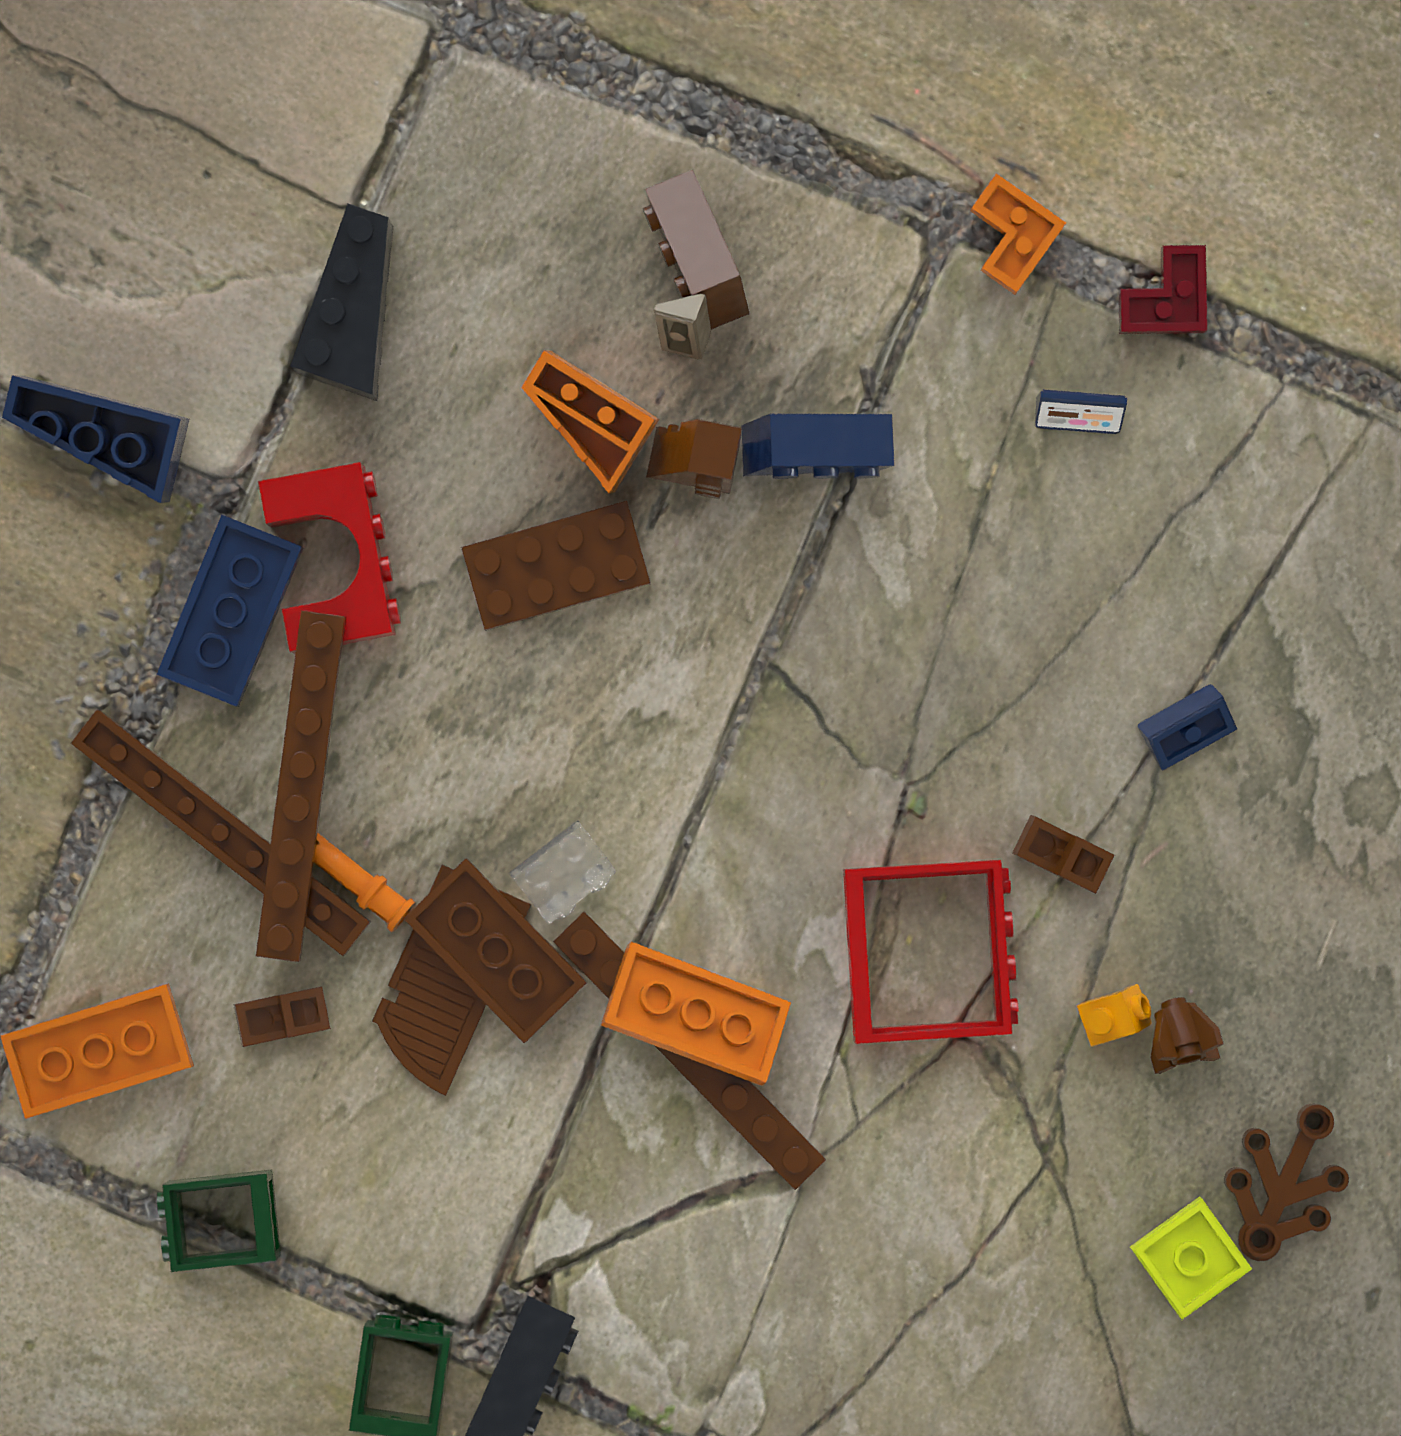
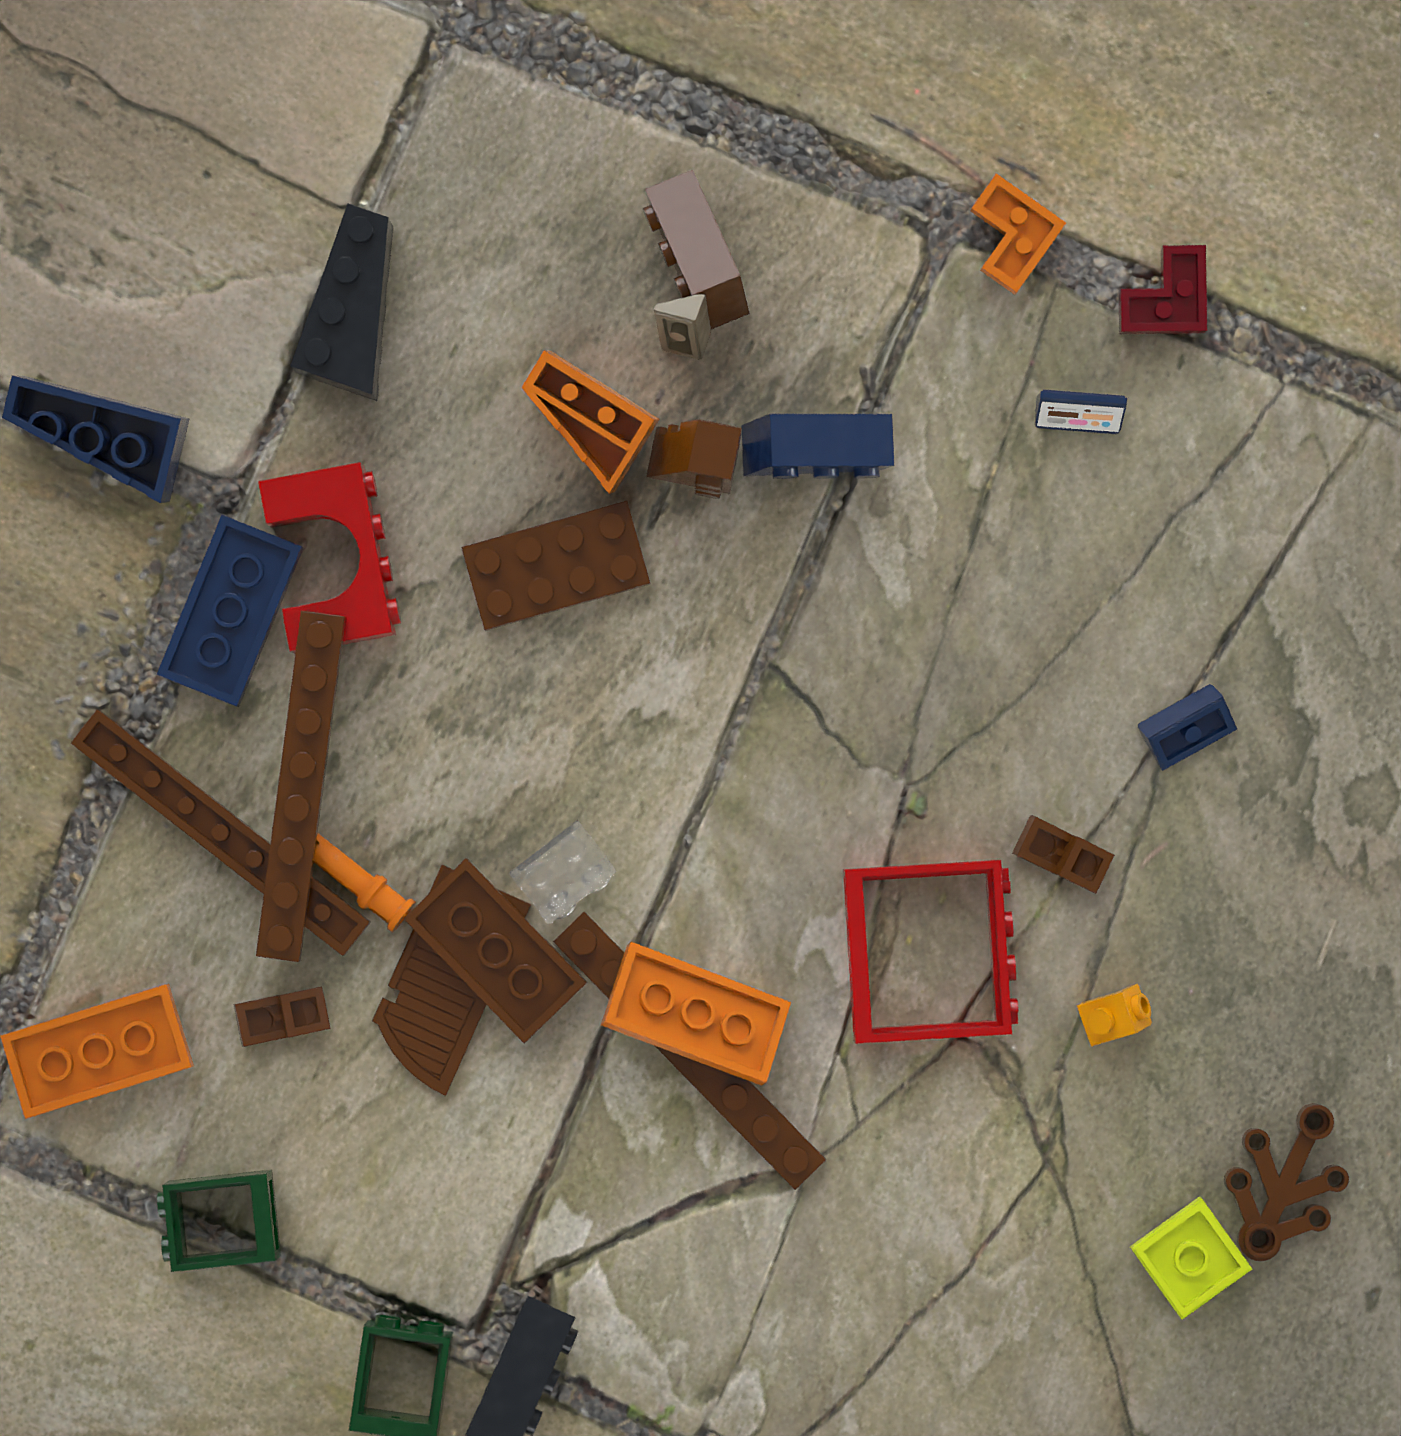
(1183, 1035): reddish brown brick -> none

